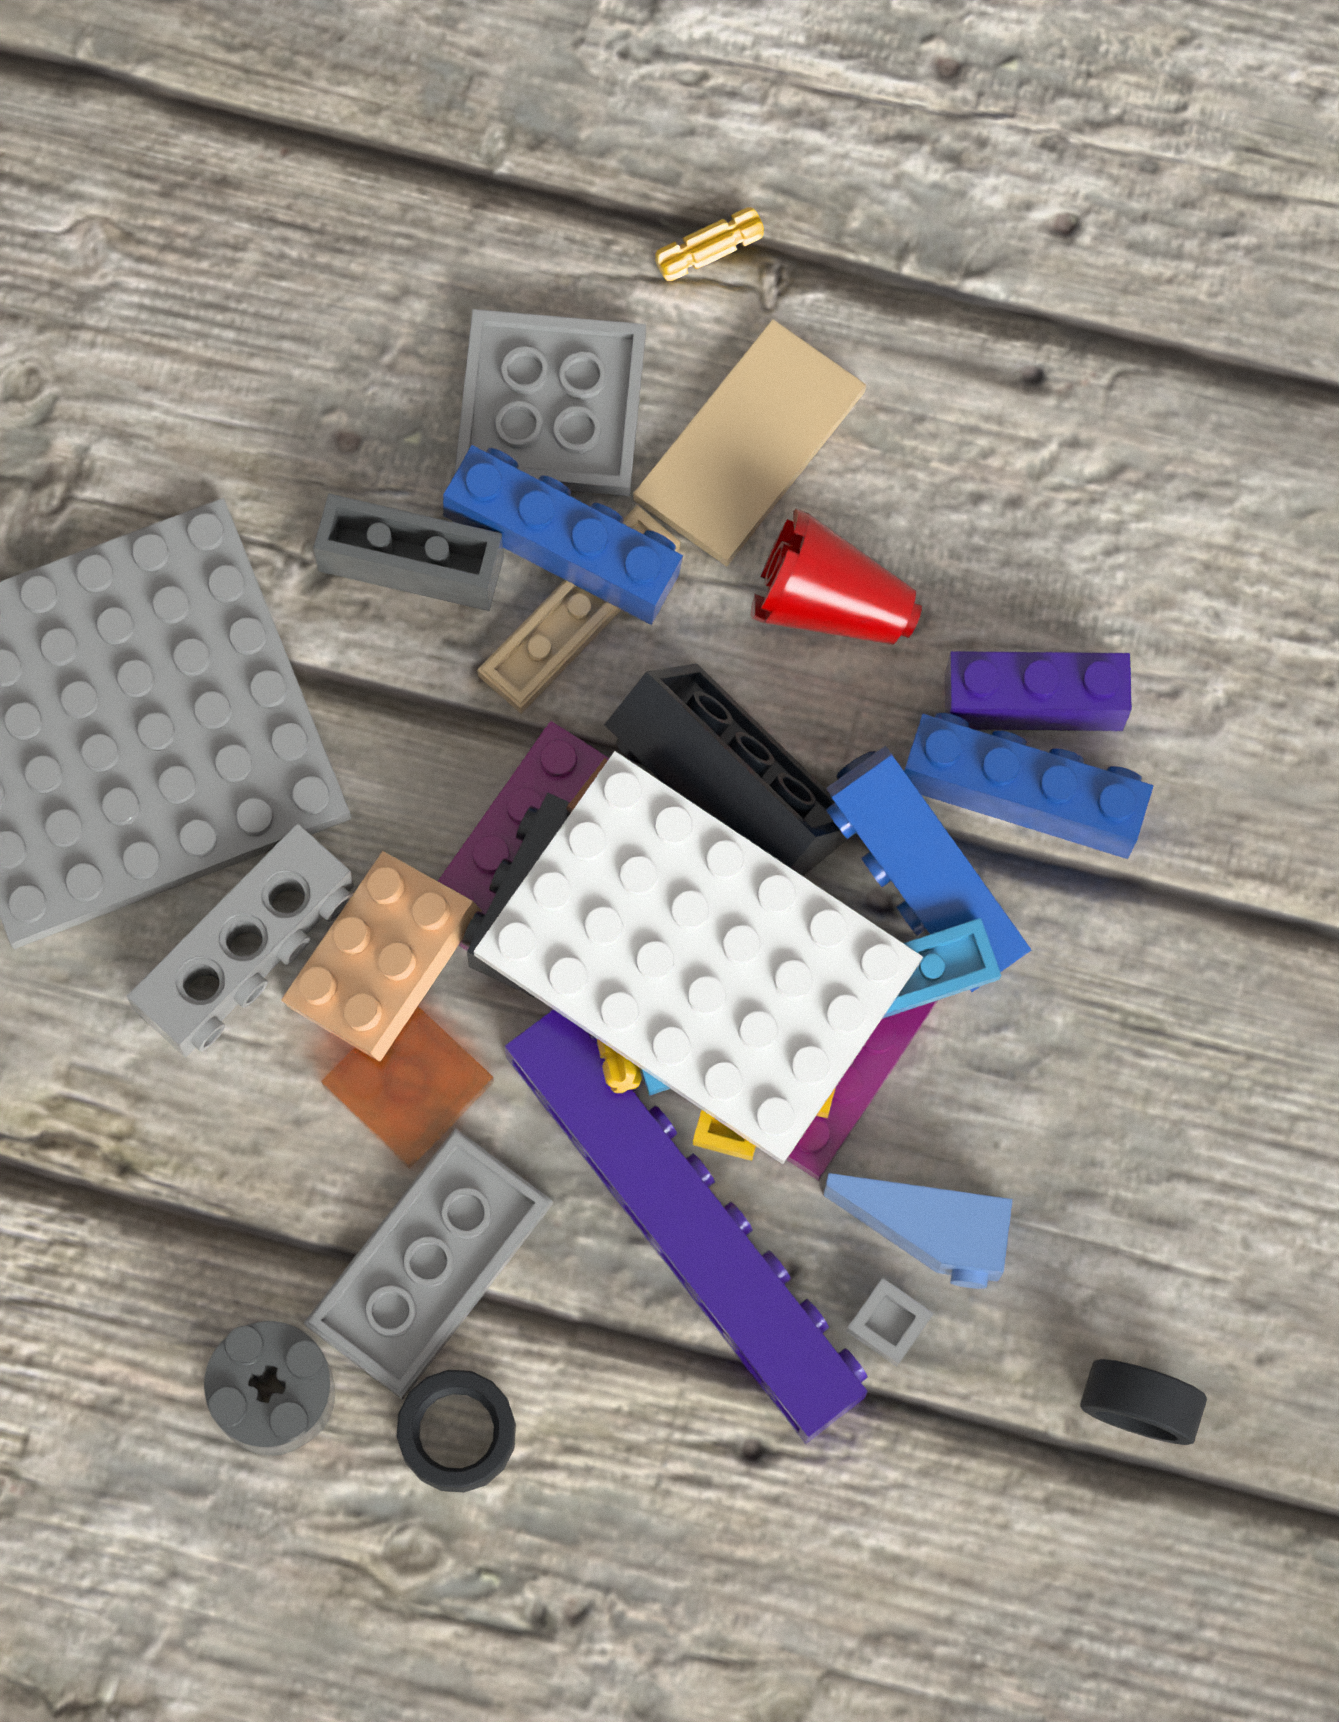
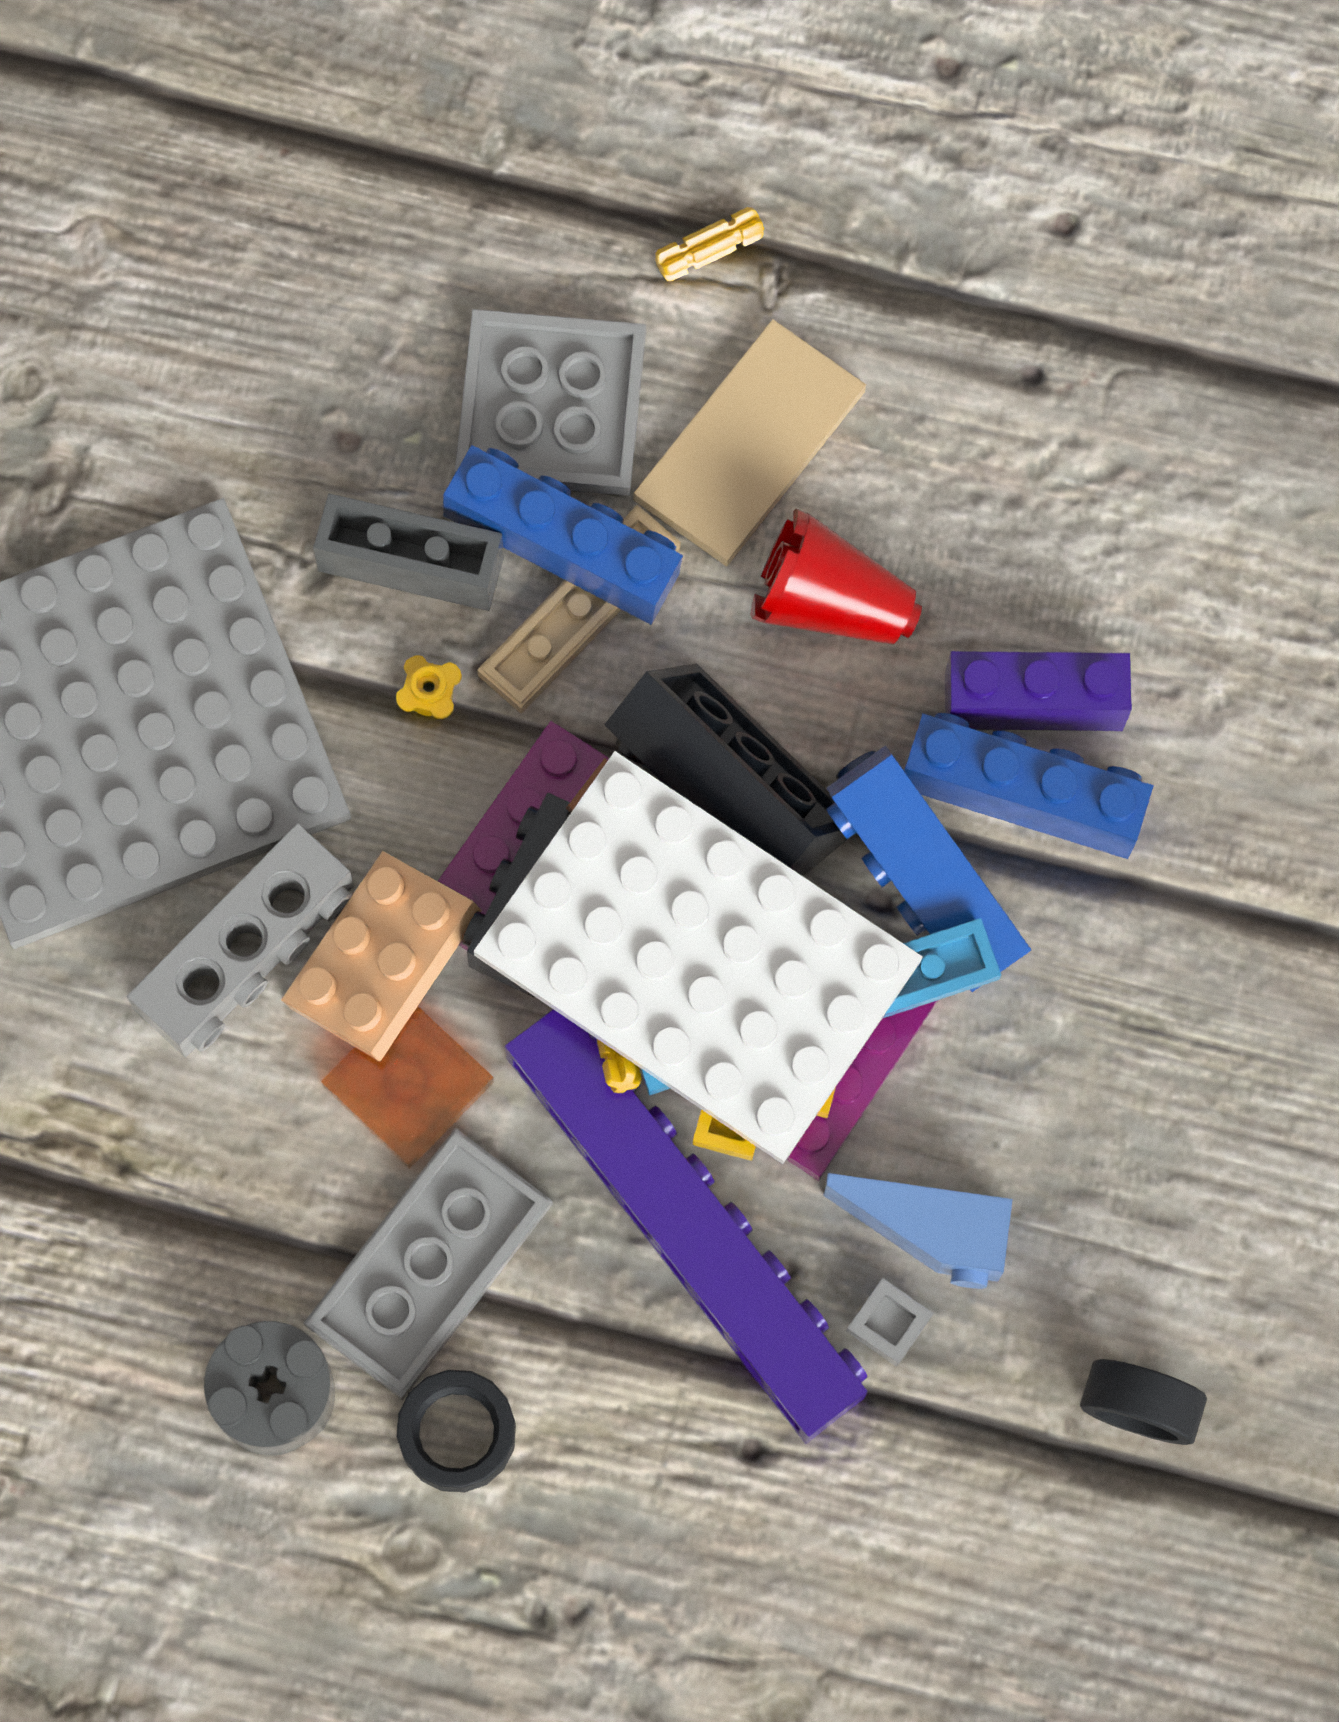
(434, 703): none -> yellow plate

